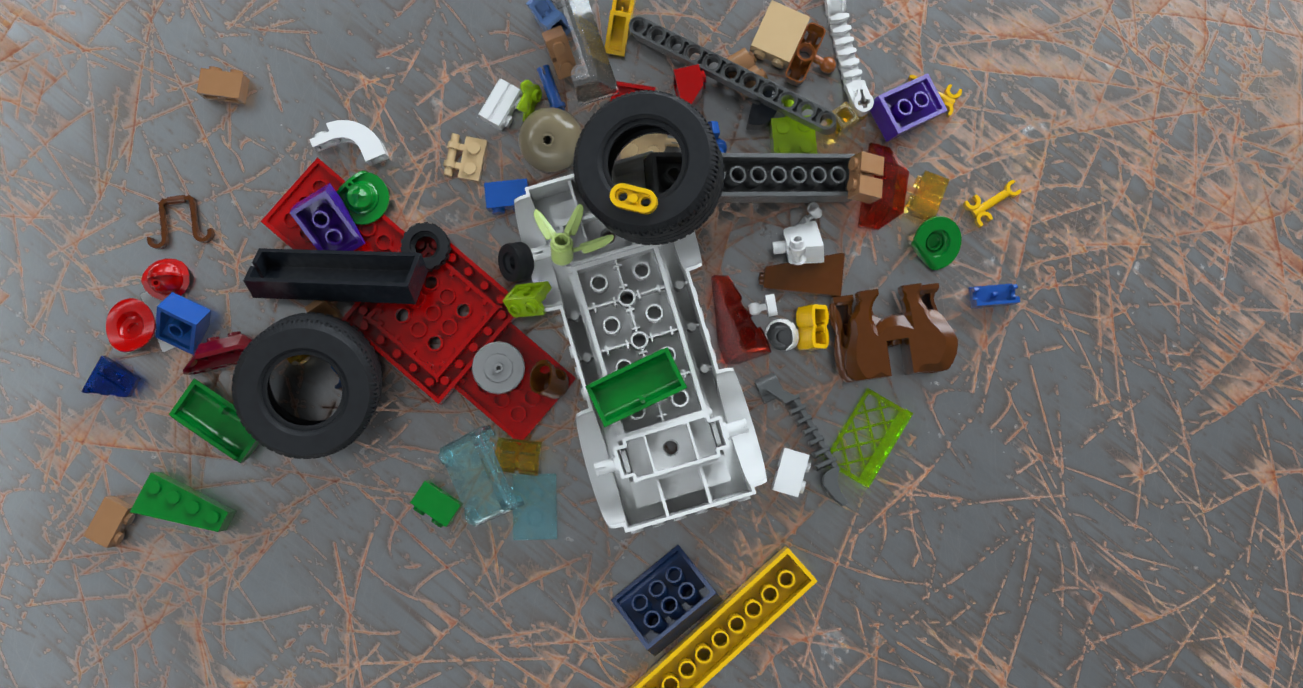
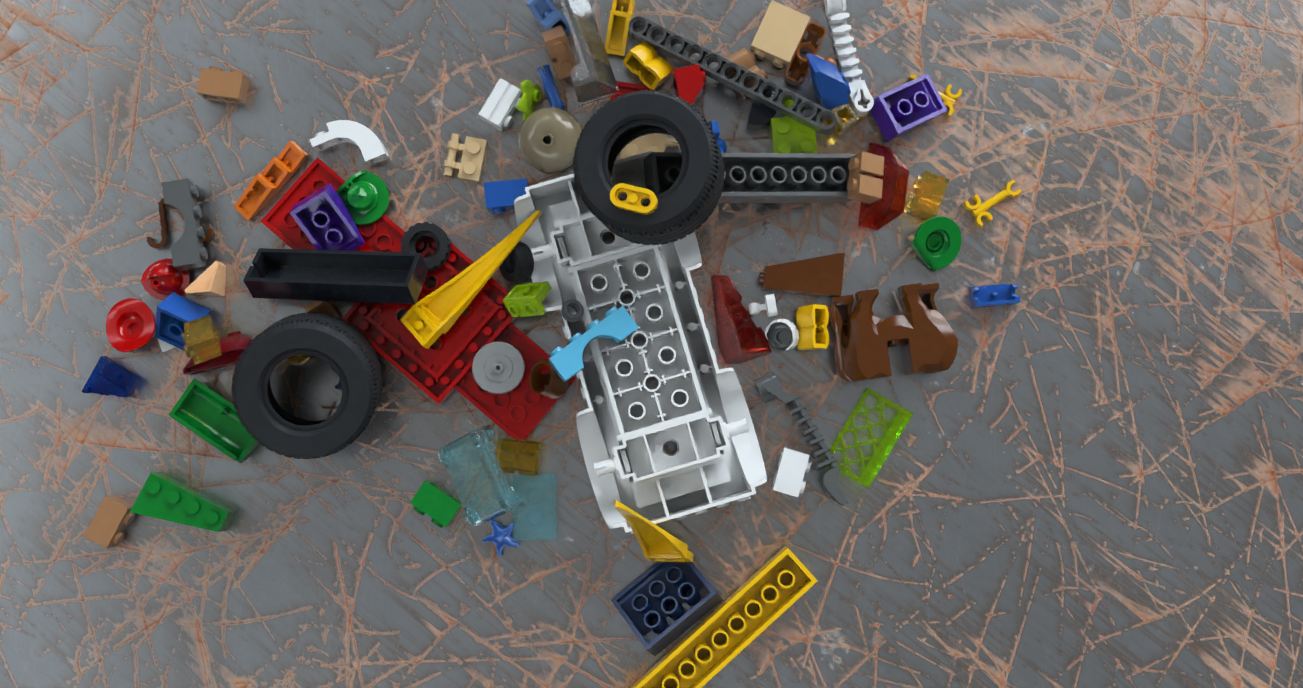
(189, 249): none -> dark grey arch
(201, 339): none -> clear yellow piece
(210, 282): none -> light nougat slope
(270, 181): none -> orange slope
(443, 306): none -> yellow plate
(501, 537): none -> blue animal
(561, 243): yellowish green plant -> none
(572, 304): none -> dark grey plate
(615, 326): none -> medium azure arch
(636, 387): green container -> none
(648, 65): none -> yellow brick
(654, 541): none -> yellow plate
(802, 241): white torso -> none
(828, 82): none -> blue slope

